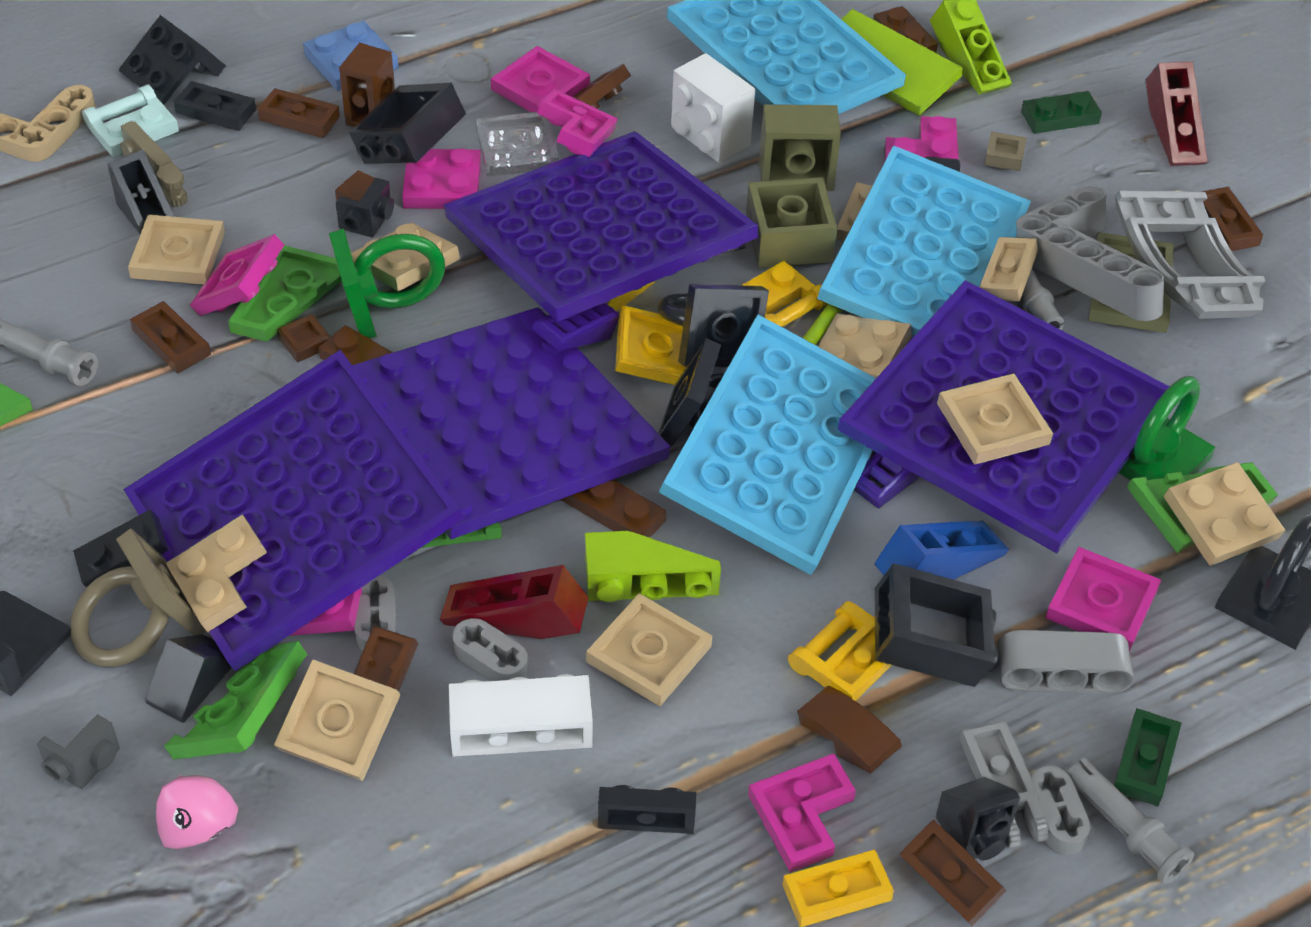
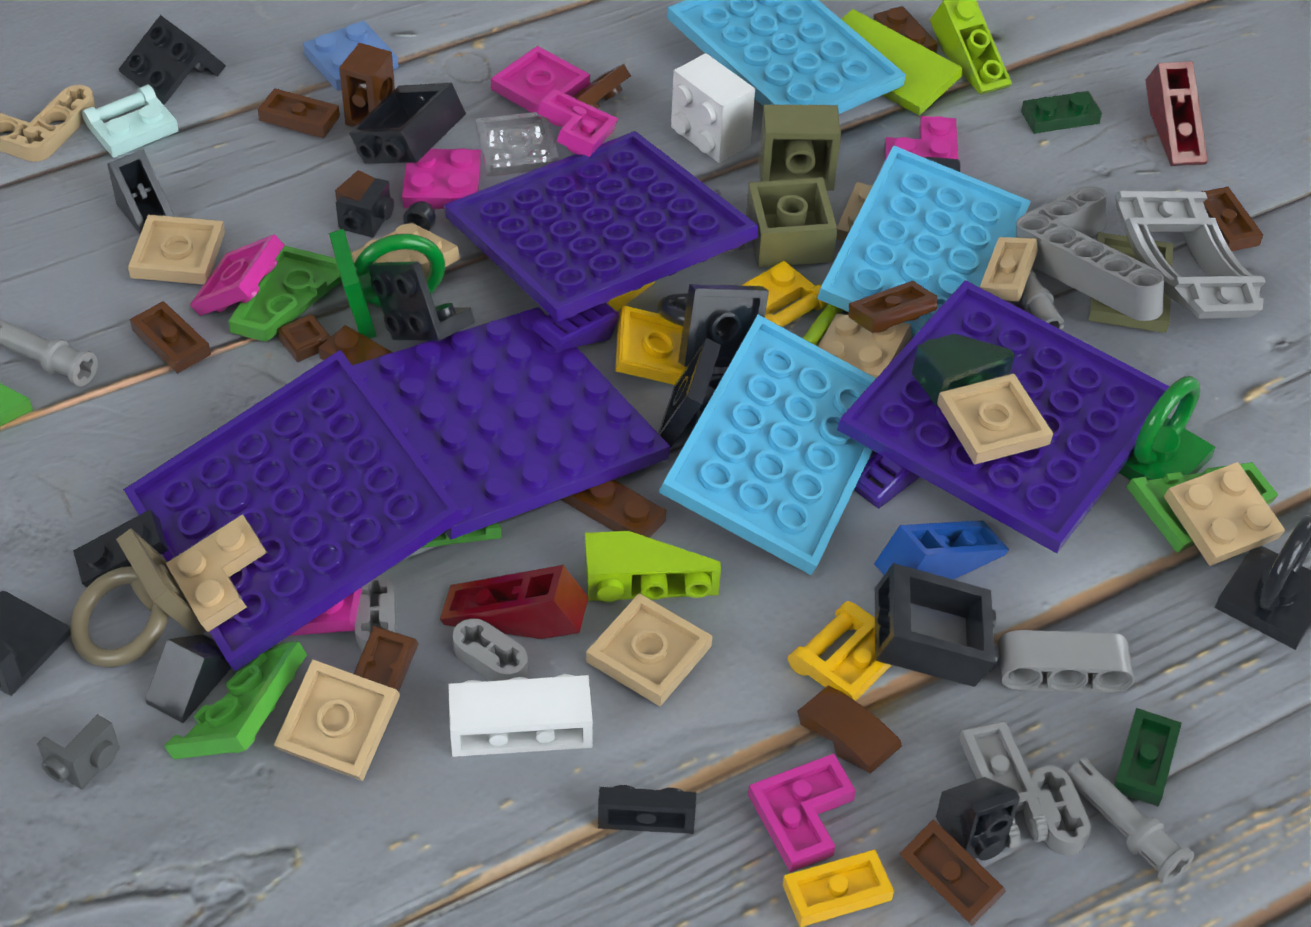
(165, 170): dark tan hinge -> none
(193, 811): bright pink piece -> none
(215, 105): black plate -> none
(409, 305): none -> black bracket
(421, 214): none -> black hinge
(892, 307): none -> reddish brown plate
(958, 362): none -> clear green slope
(1005, 151): dark tan plate -> none
(1102, 596): dark pink plate -> none

